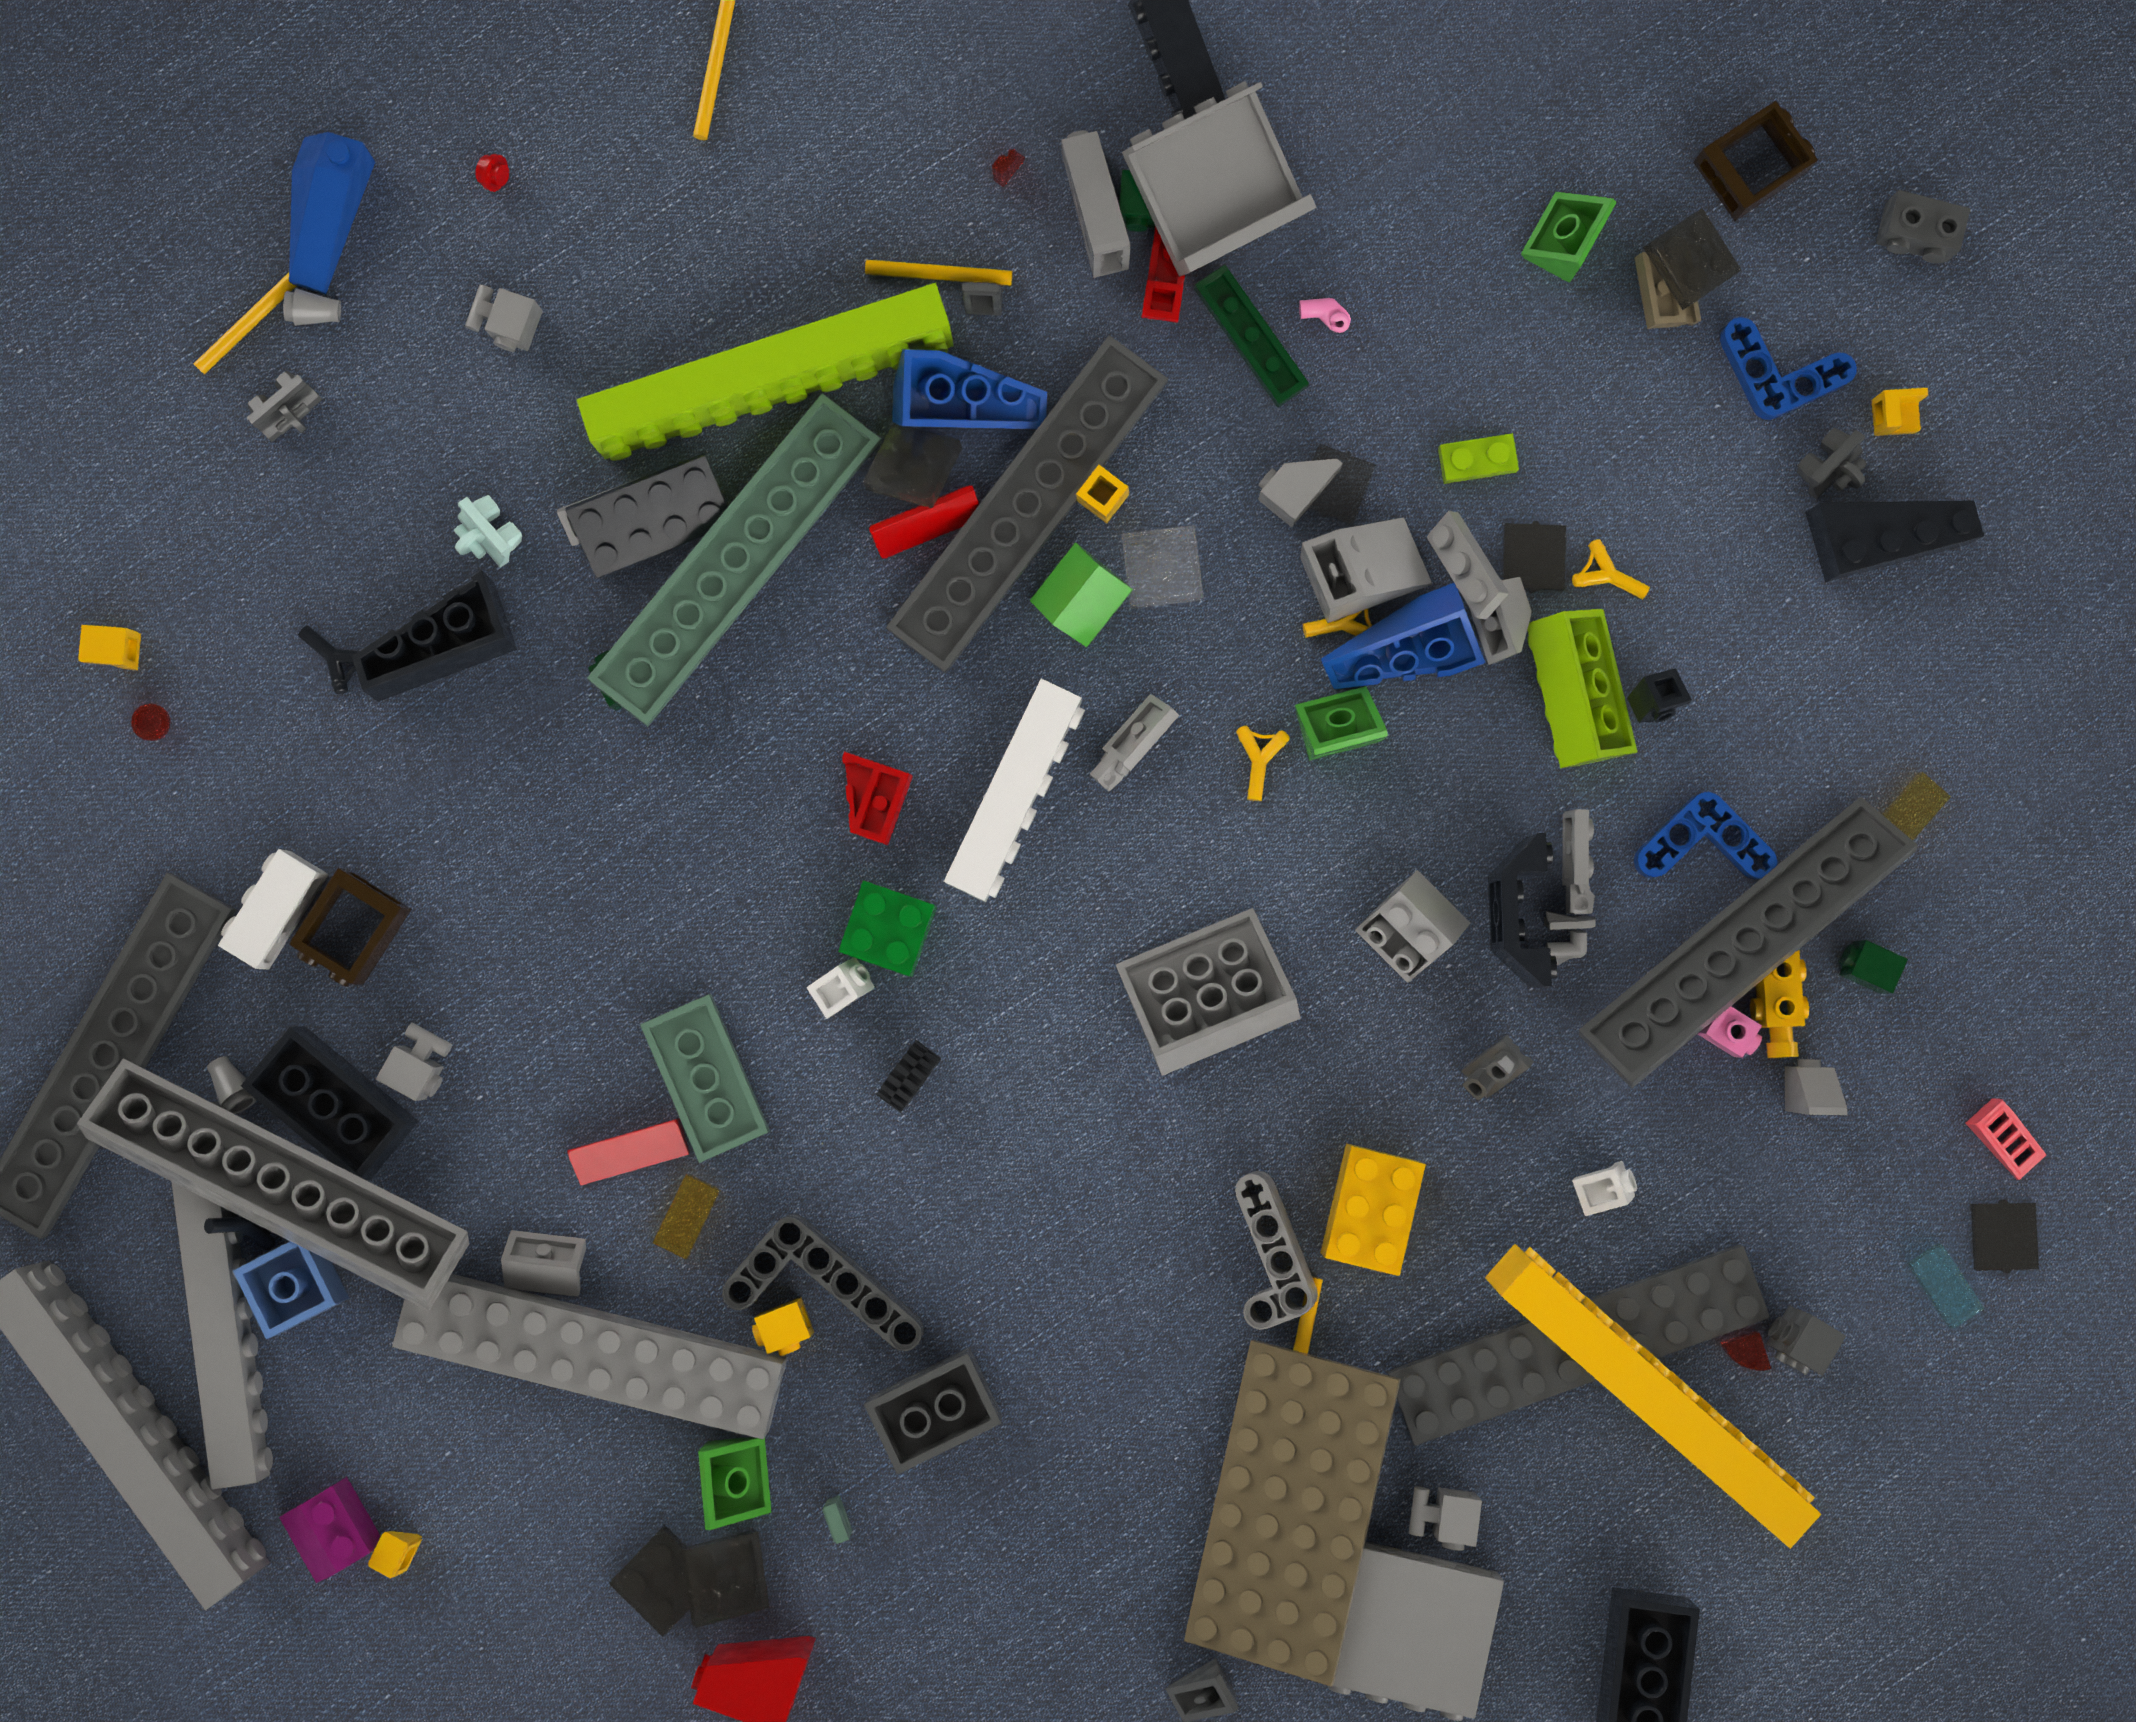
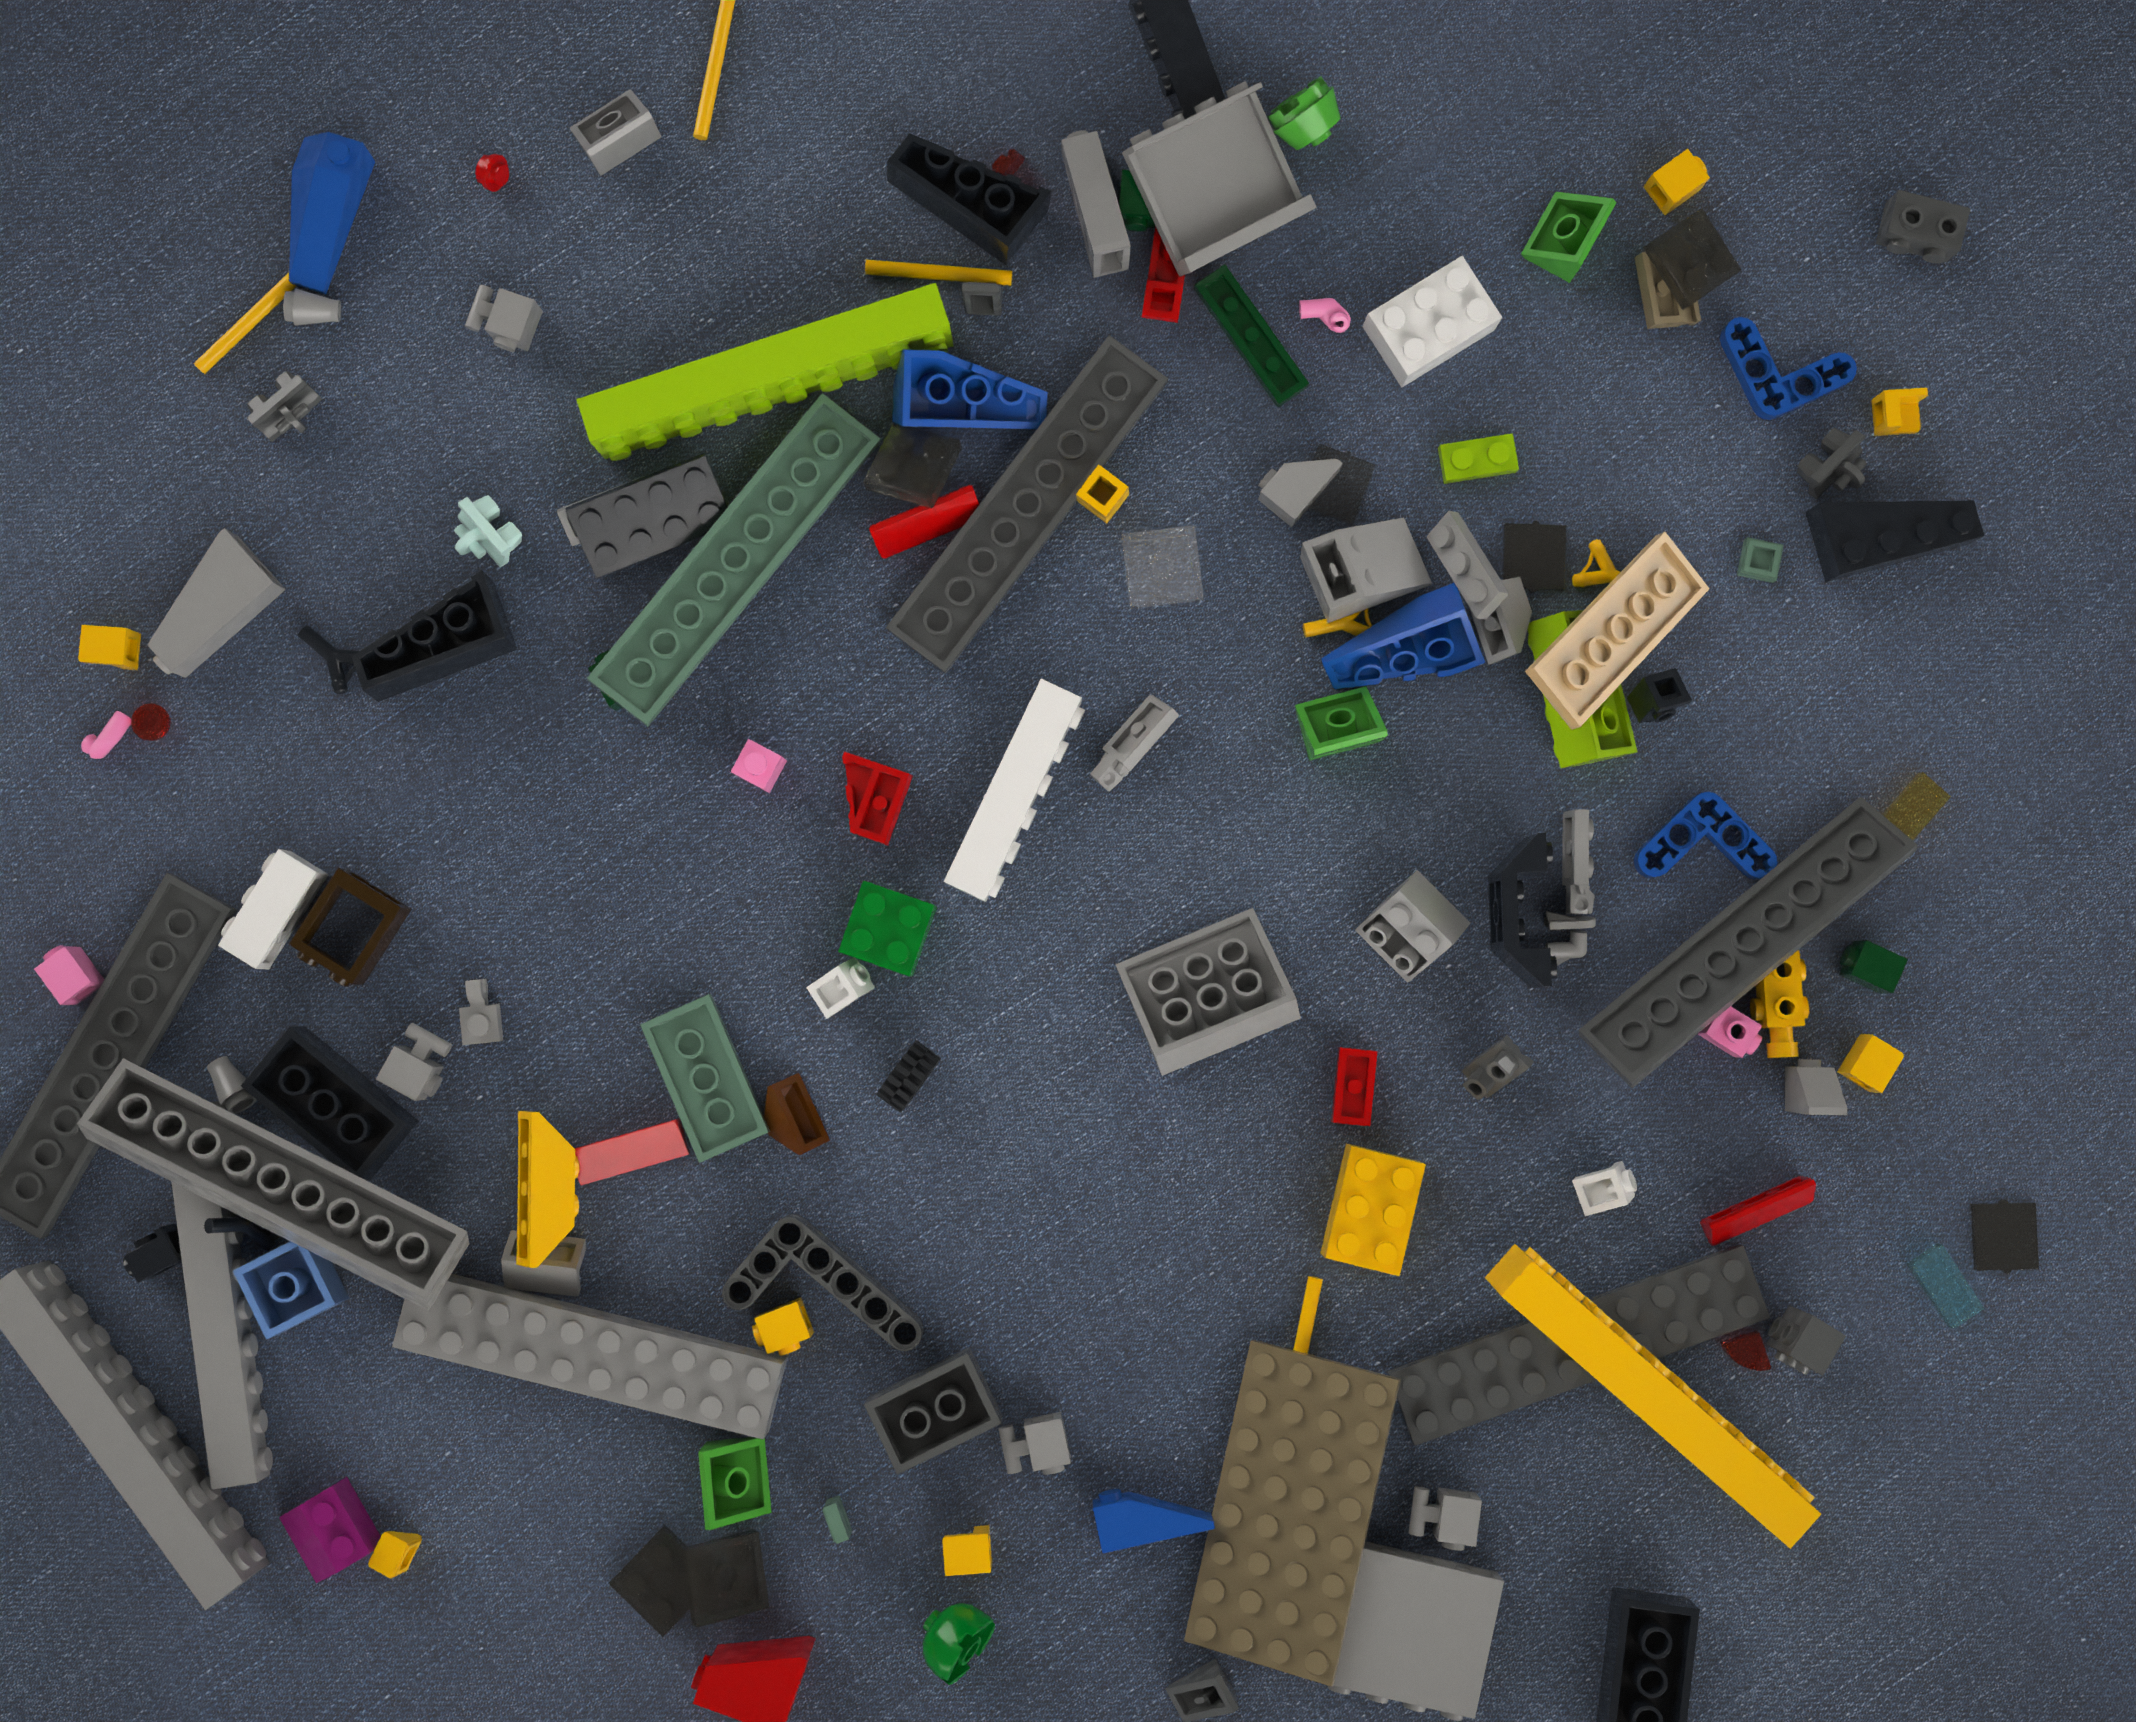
(69, 974): none -> bright pink brick
(111, 734): none -> bright pink arm
(154, 1254): none -> black brick
(214, 605): none -> light grey slope
(481, 1020): none -> light grey plate
(545, 1189): none -> yellow wedge
(616, 132): none -> light grey slope
(686, 1216): clear yellow tile -> none
(758, 766): none -> bright pink brick
(793, 1116): none -> reddish brown slope
(954, 1638): none -> green cylinder
(968, 1552): none -> yellow panel
(977, 202): none -> black wedge
(1044, 1442): none -> light grey brick
(1080, 595): bright green slope -> none
(1137, 1520): none -> blue slope
(1260, 757): yellow piece -> none
(1268, 1245): light grey beam -> none
(1306, 115): none -> bright green cone
(1354, 1086): none -> red plate
(1432, 321): none -> white brick
(1617, 630): none -> tan plate
(1677, 181): none -> yellow brick
(1725, 179): dark brown window -> none
(1758, 1209): none -> red slope
(1760, 560): none -> sand green tile
(1871, 1063): none -> yellow panel
(1985, 1117): coral slope -> none

